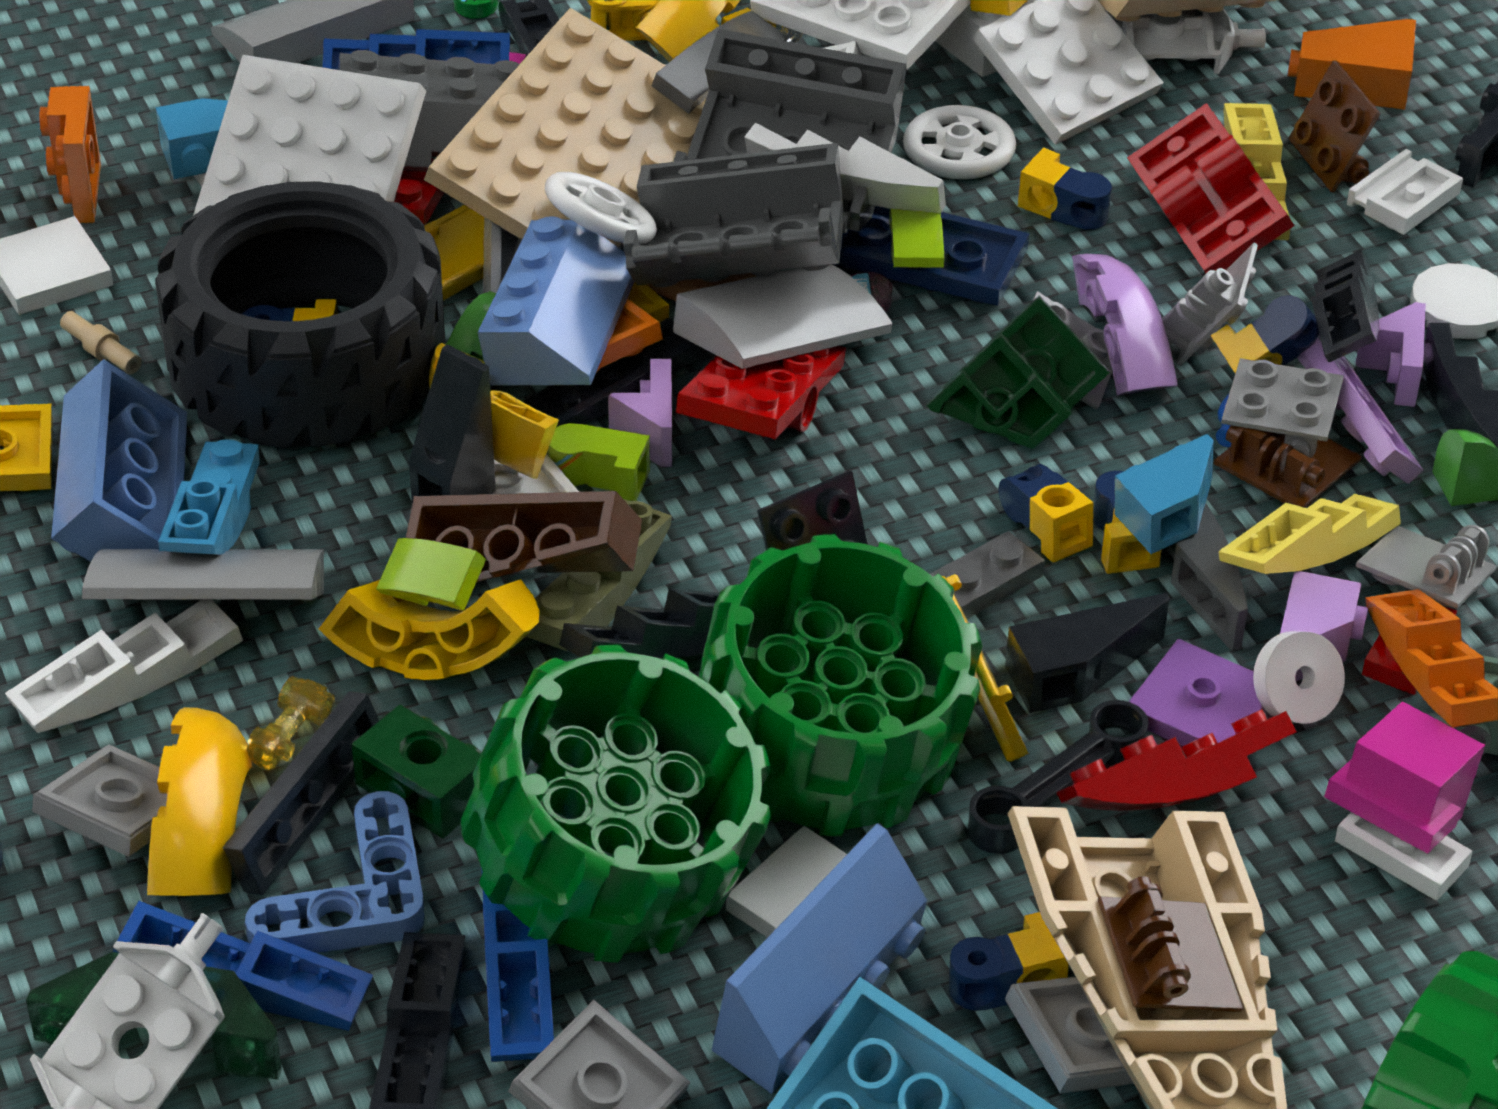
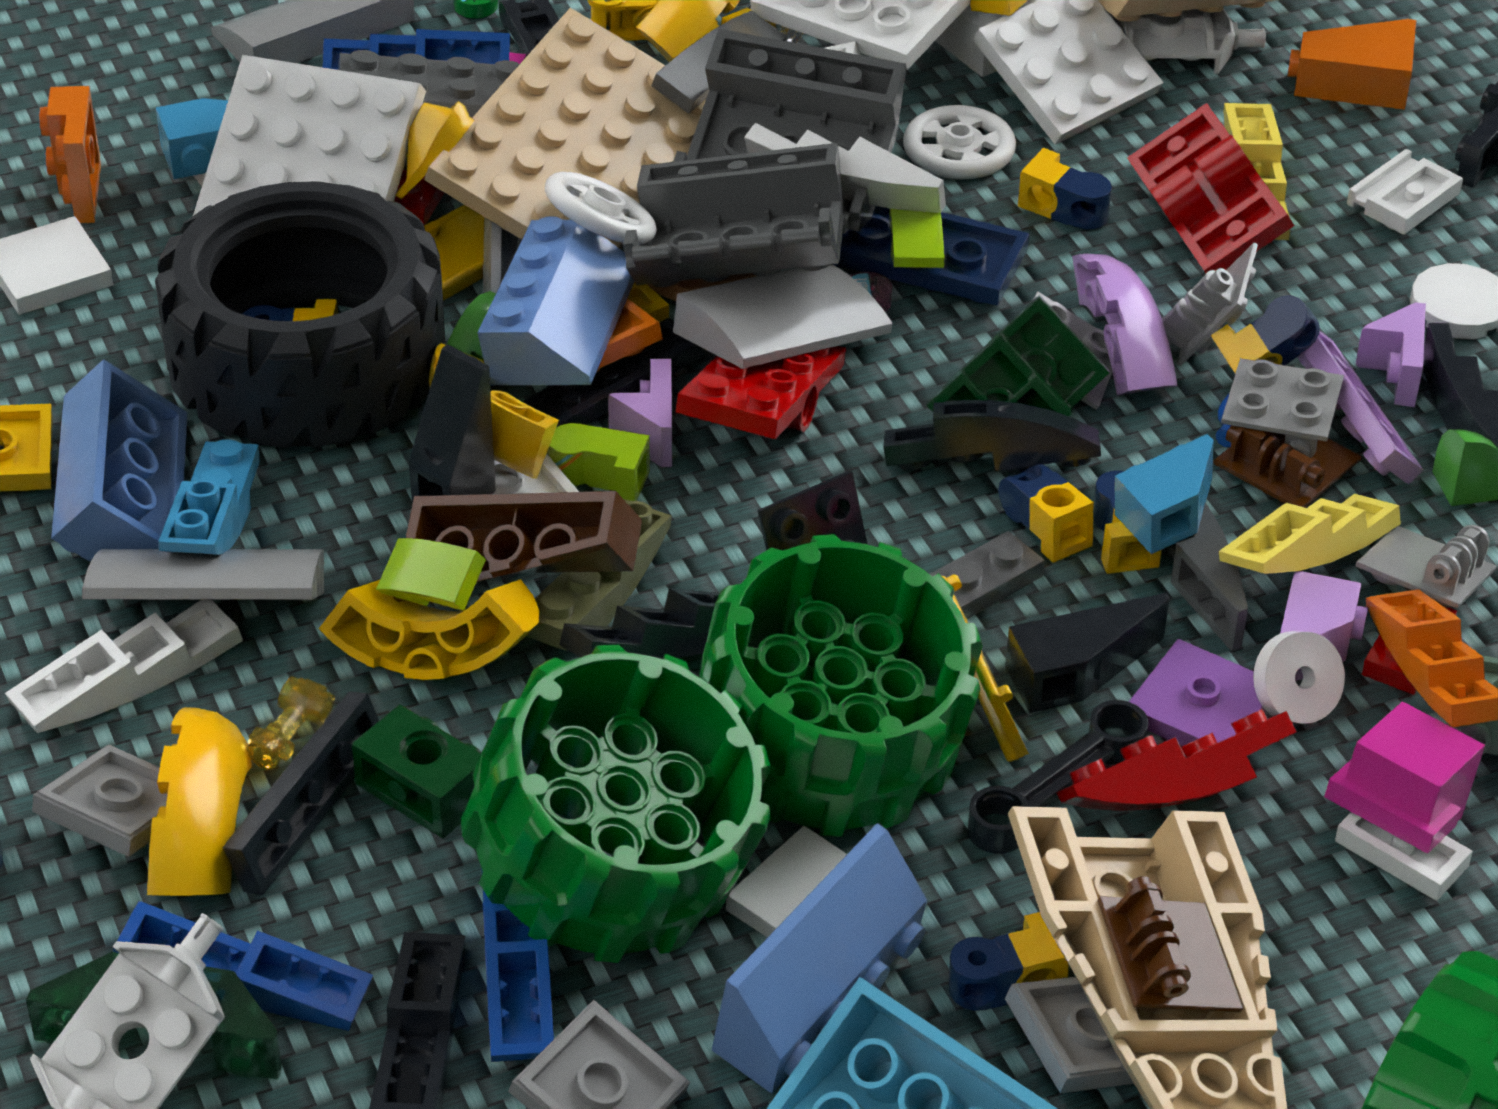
(100, 342): tan bar -> none
(365, 903): medium blue beam -> none
(430, 133): none -> yellow piece
(1012, 431): none -> black slope
(1335, 129): reddish brown hinge -> none
(1346, 306): black slope -> none

